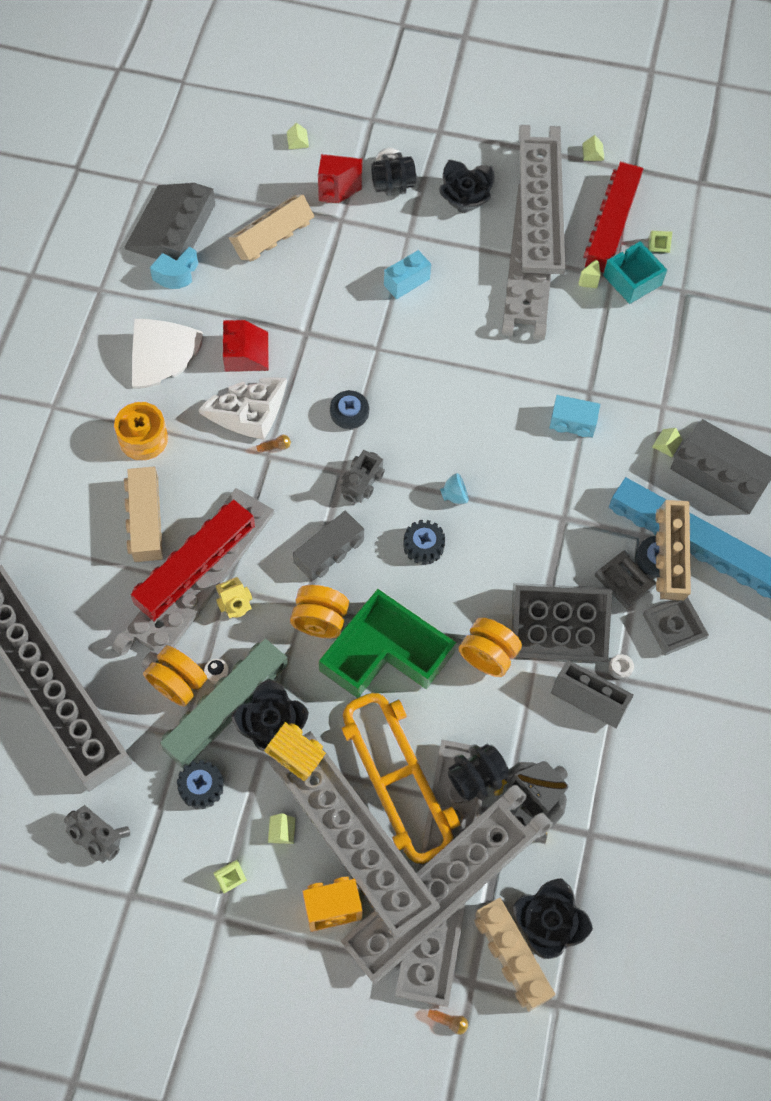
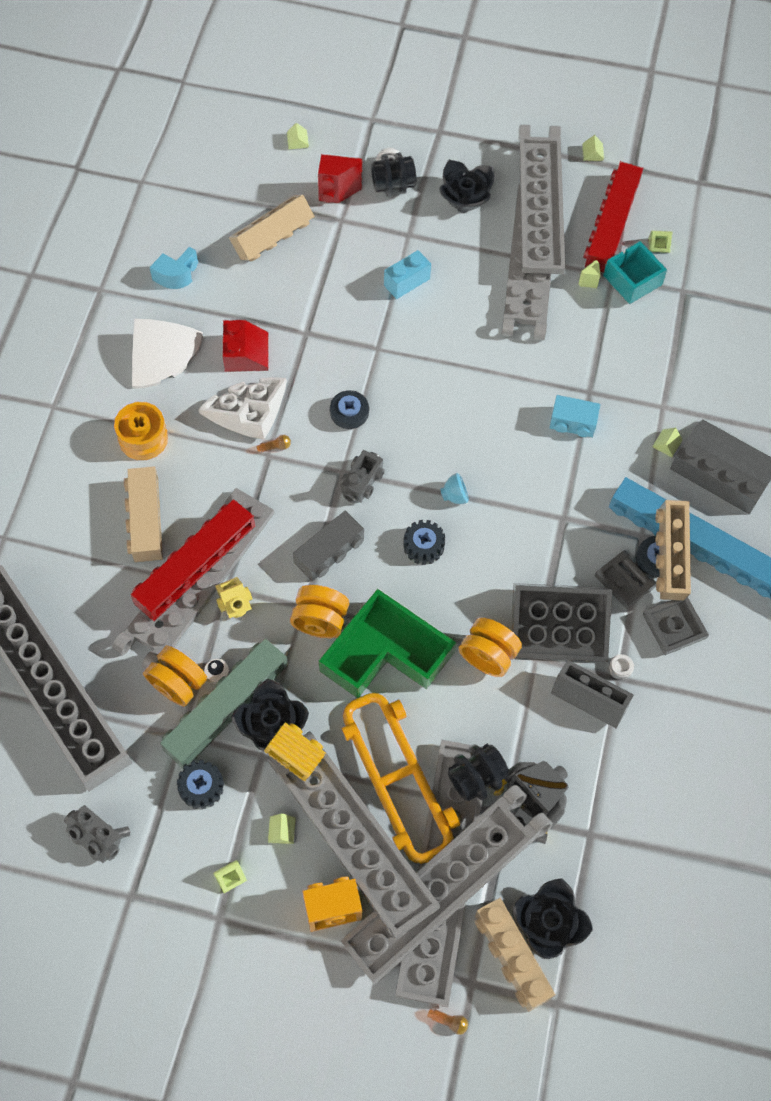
(172, 220): dark grey slope -> none

